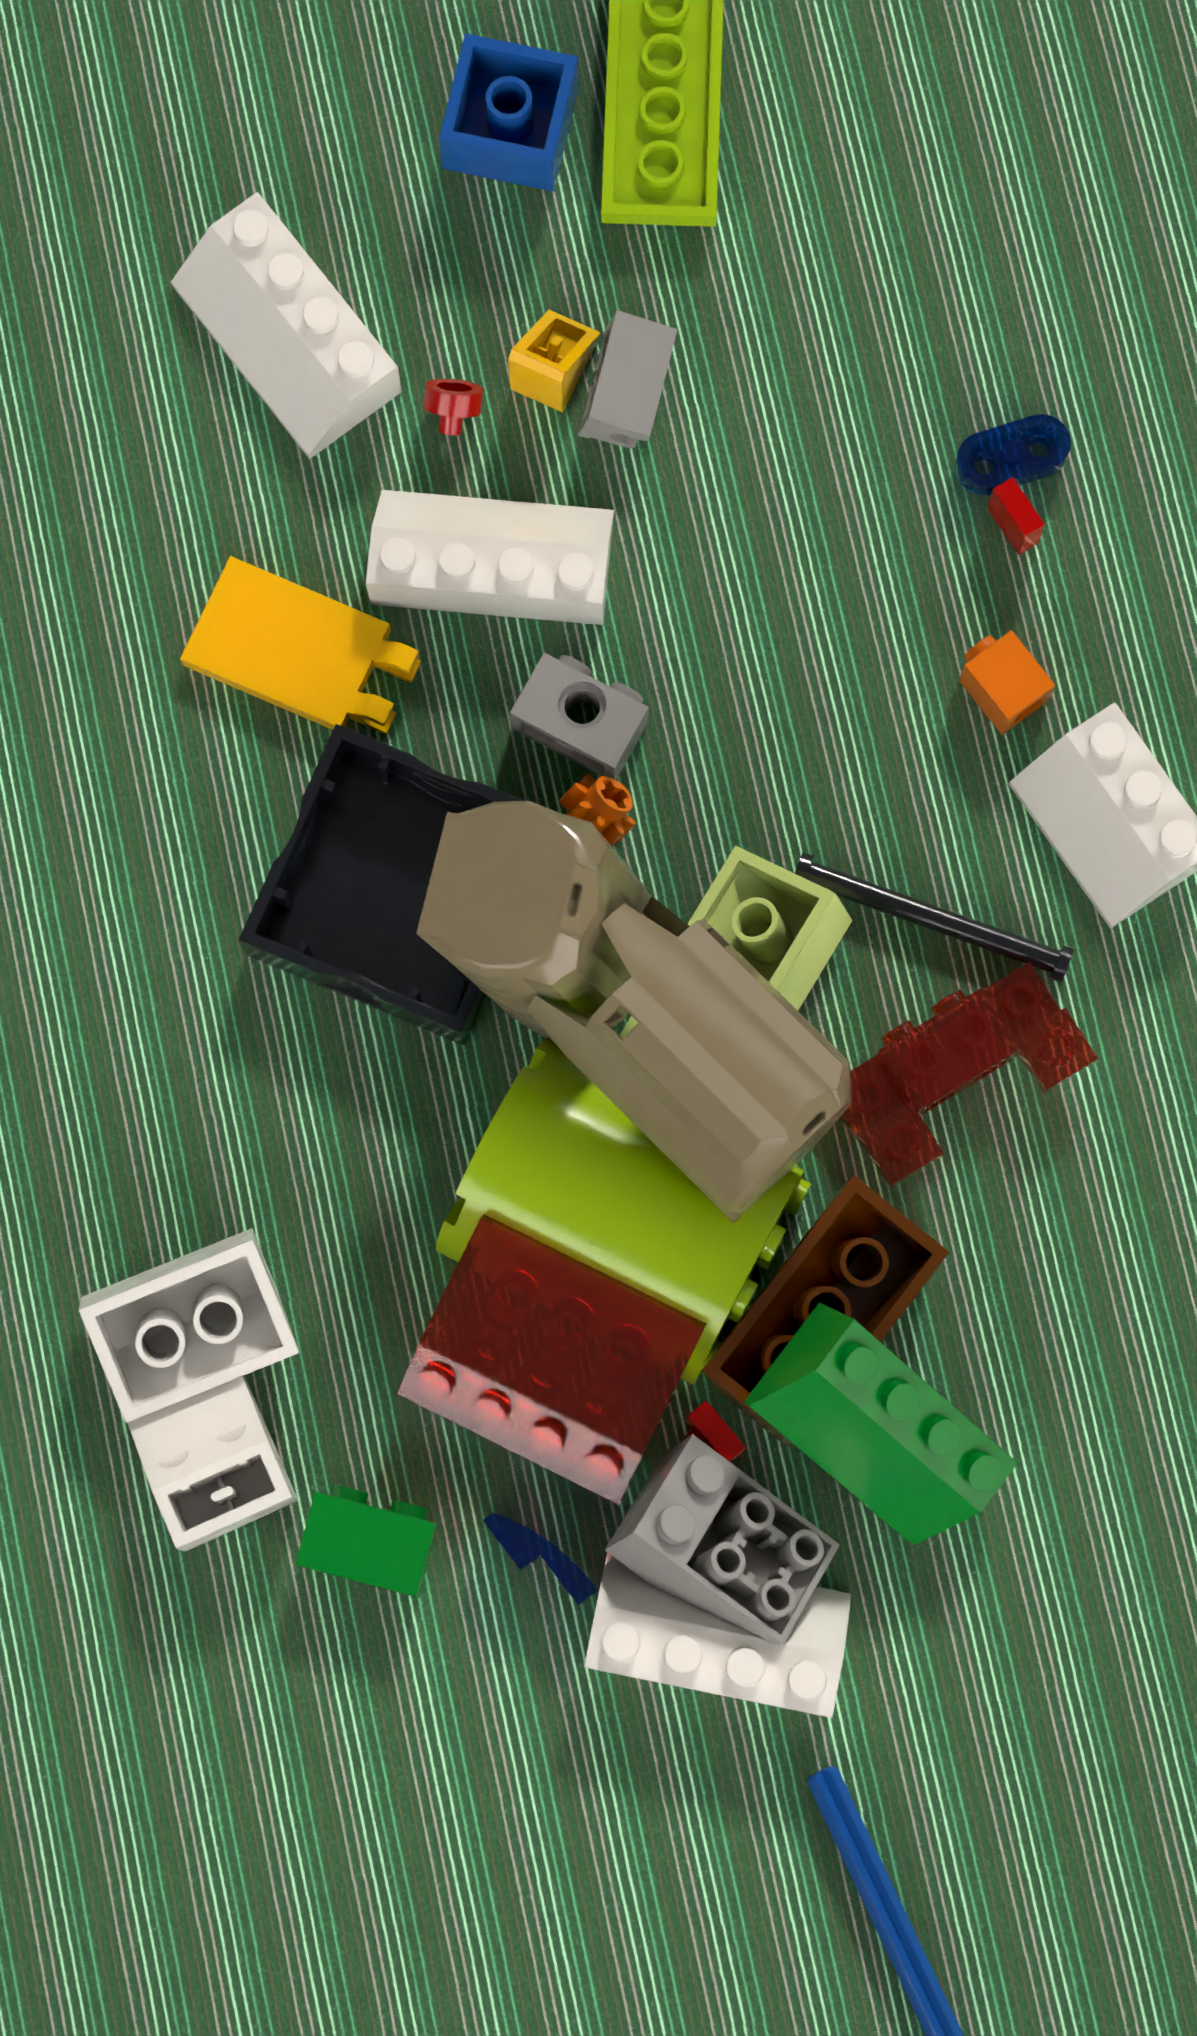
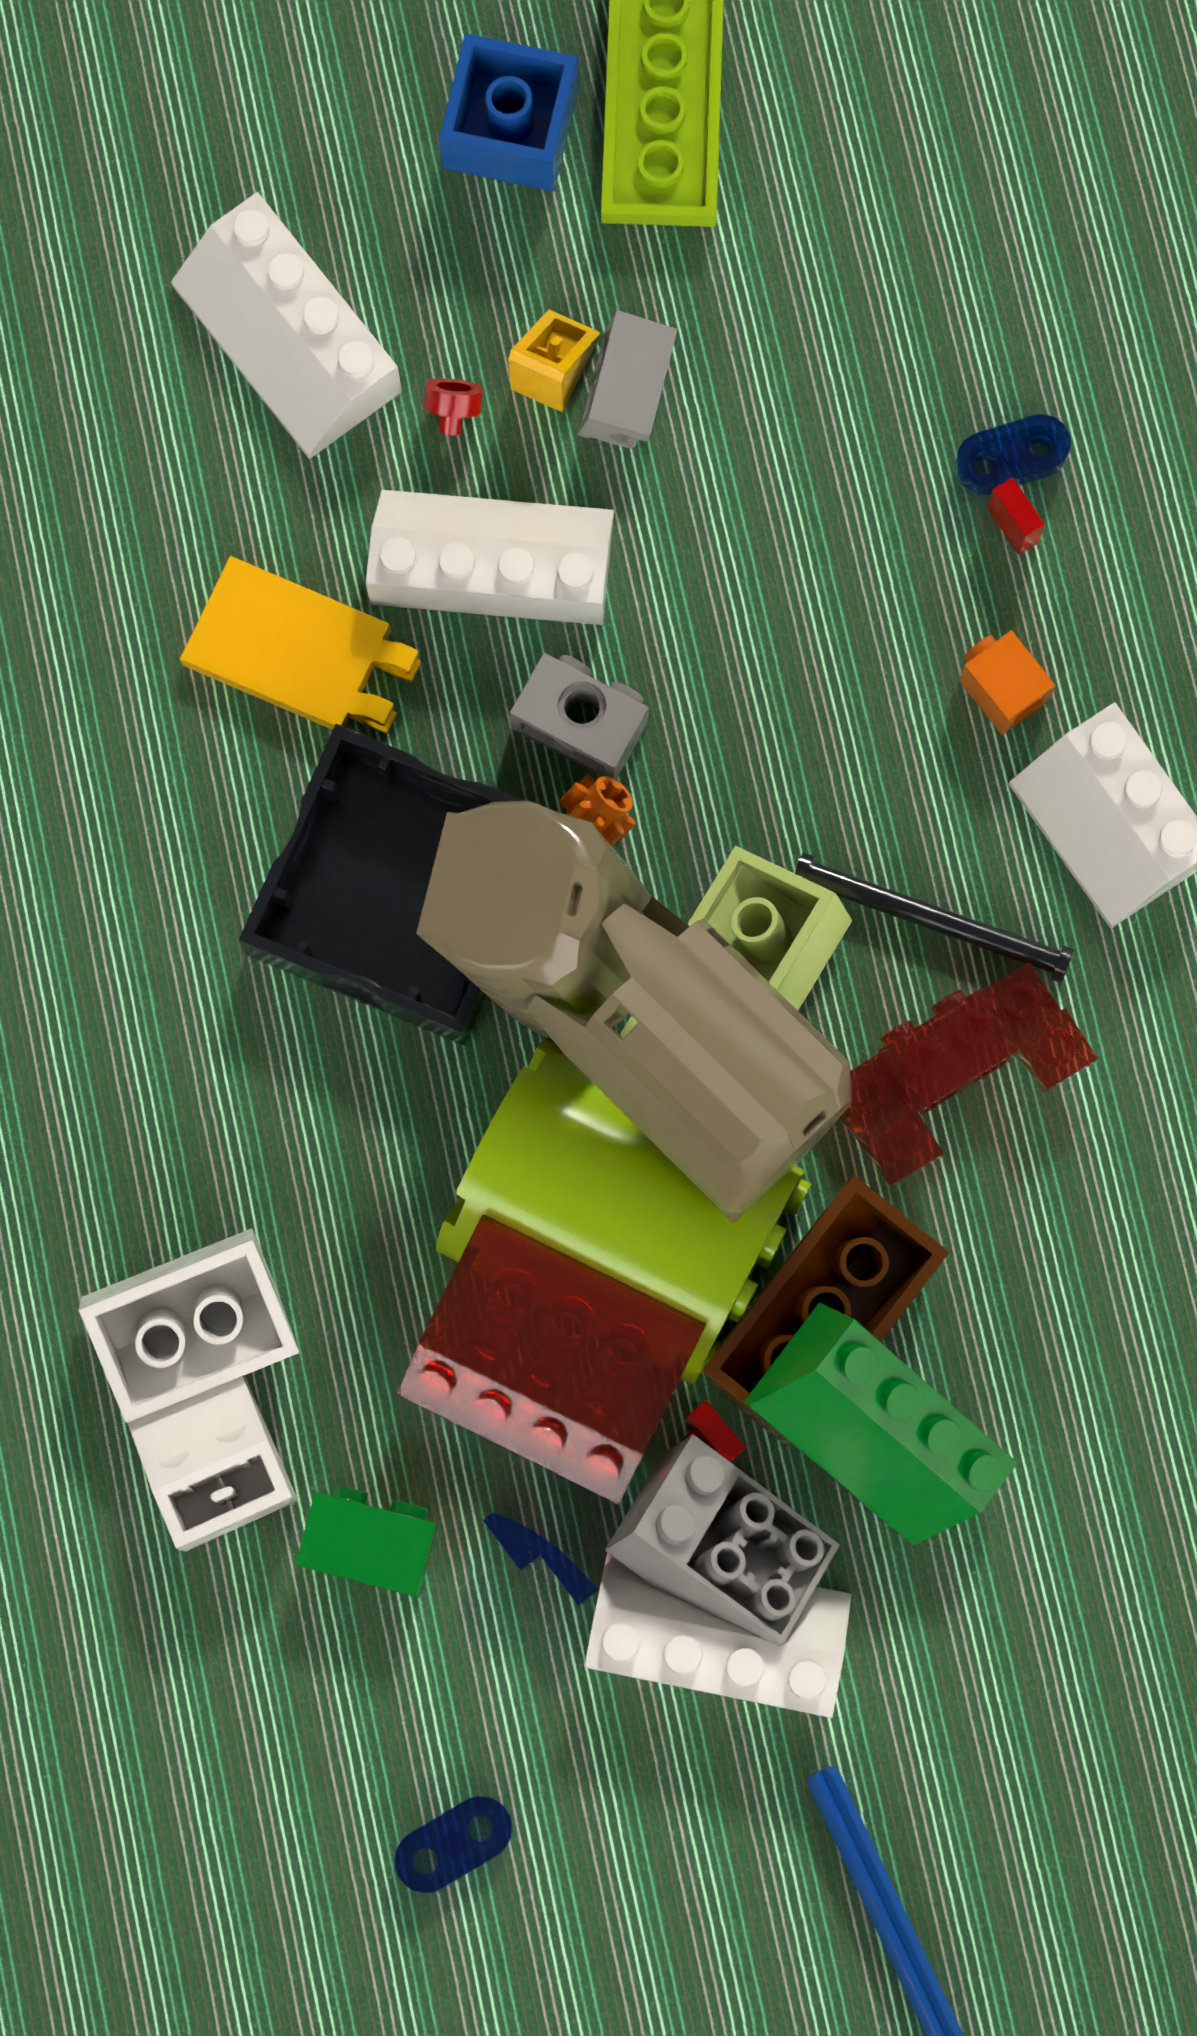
(452, 1843): none -> clear blue plate

